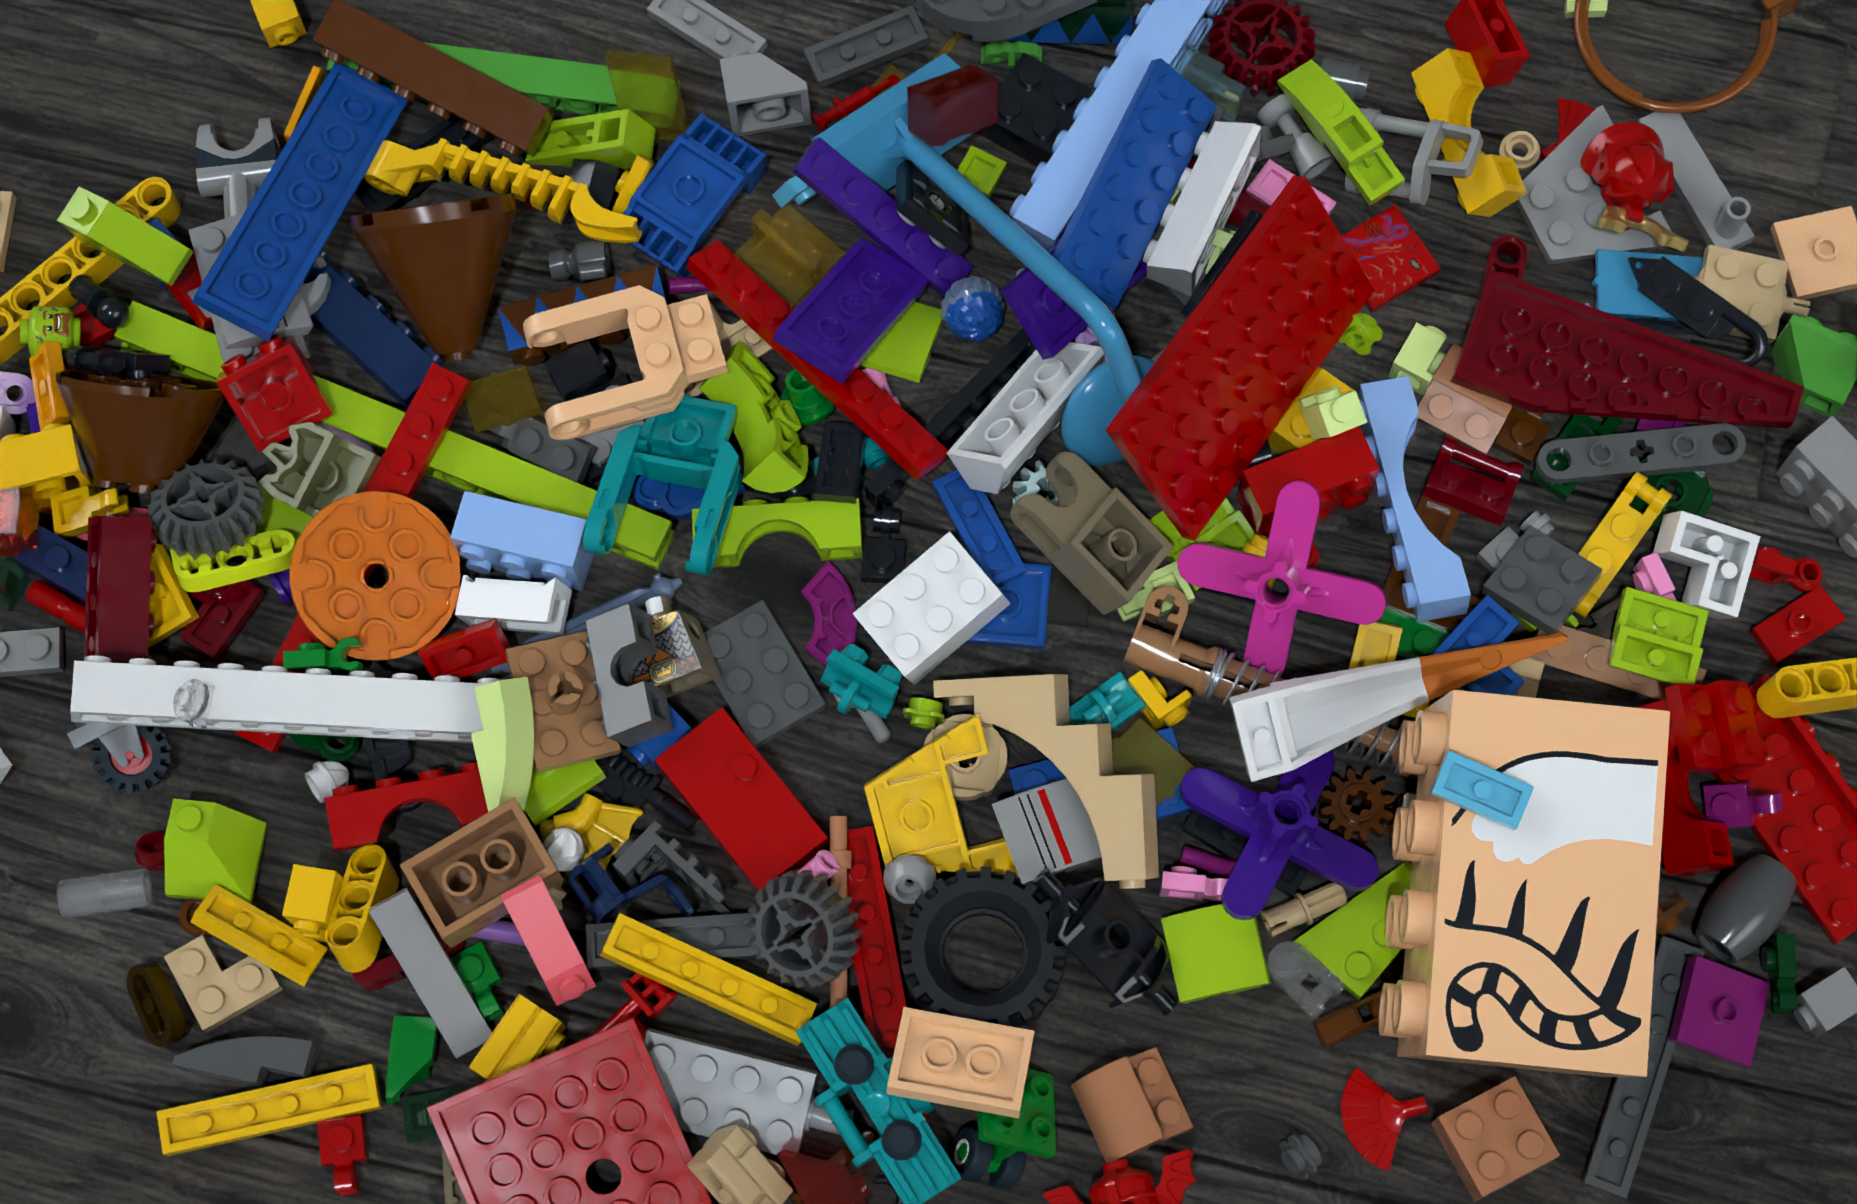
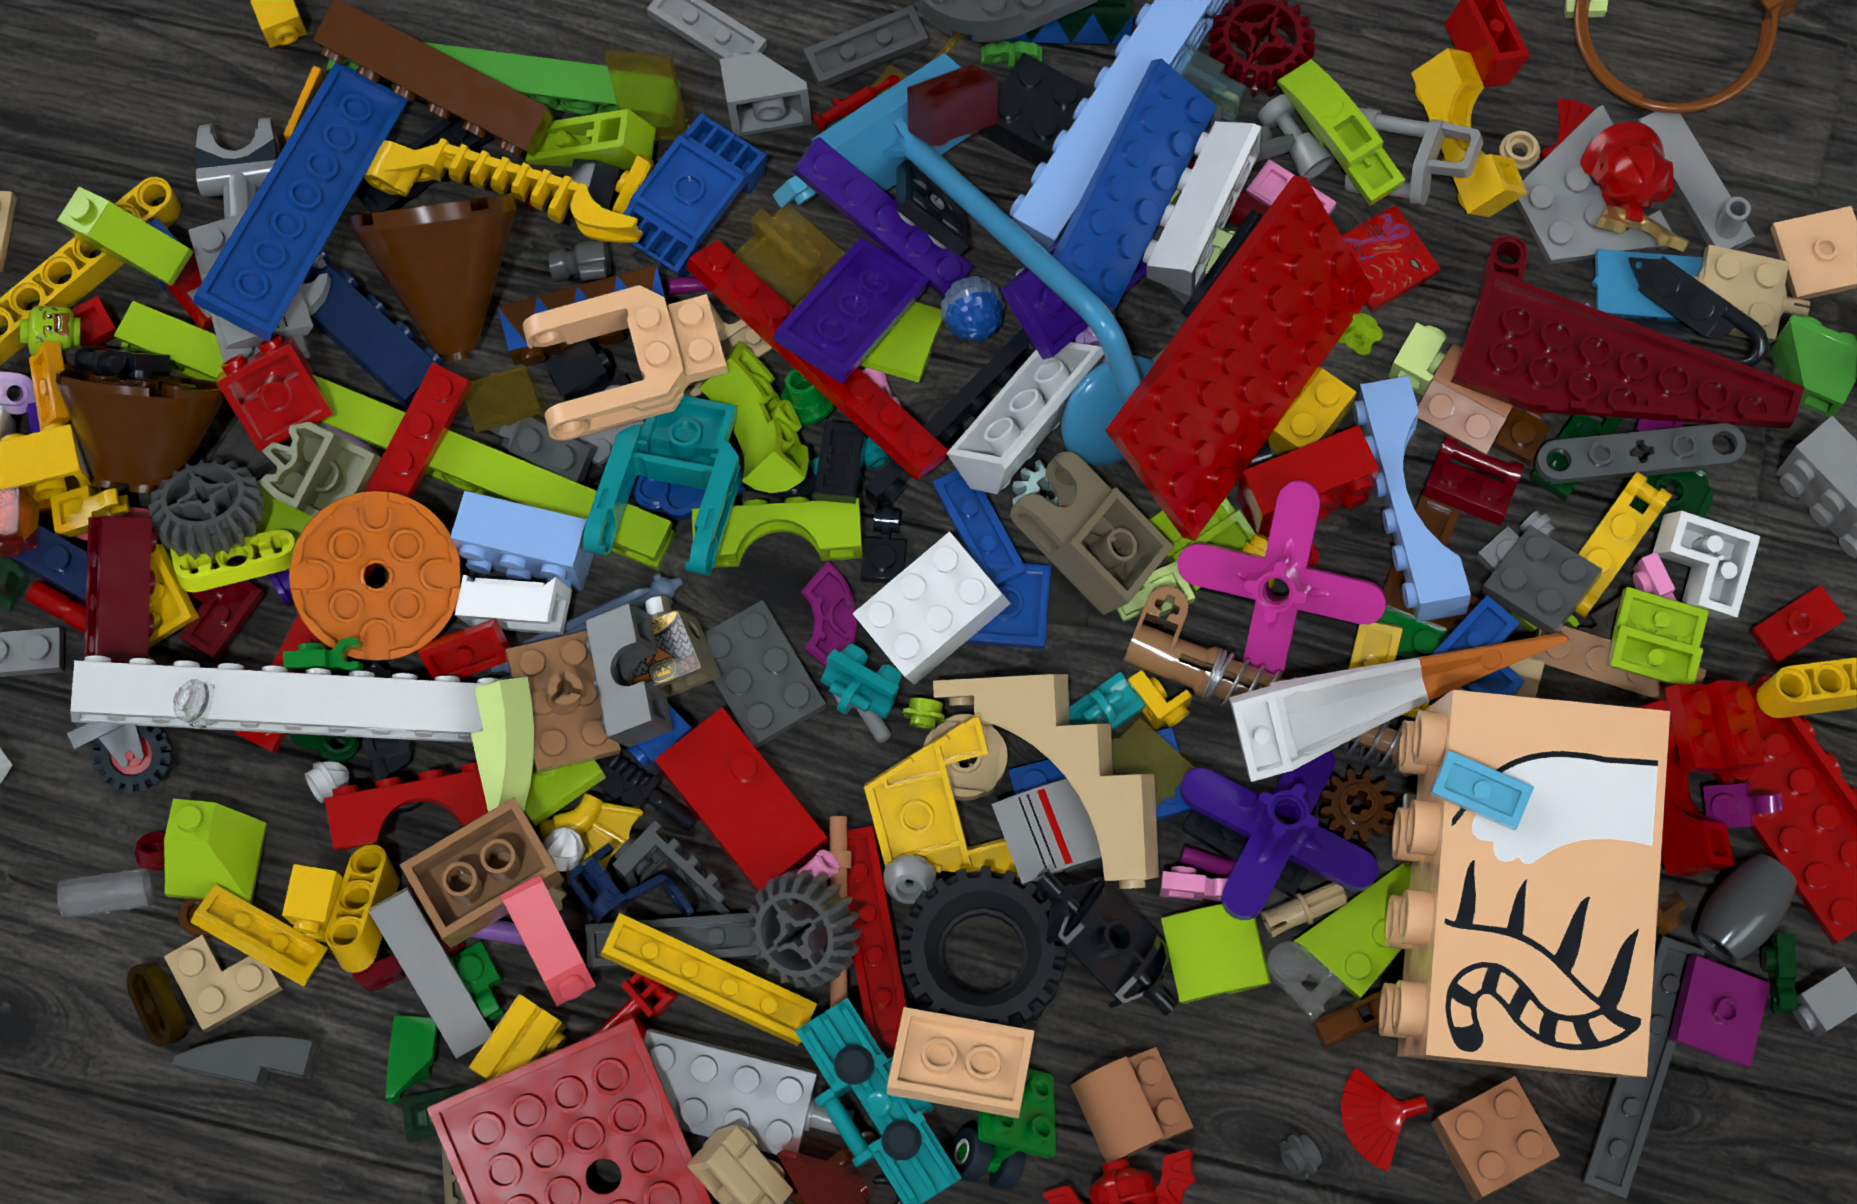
(100, 302): black pin -> none
(269, 1110): yellow plate -> none
(341, 1146): red plate -> none
(982, 170): lime plate -> none
(1331, 412): yellowish green brick -> none
(1347, 76): dark grey brick -> none
(1774, 568): red plate -> none

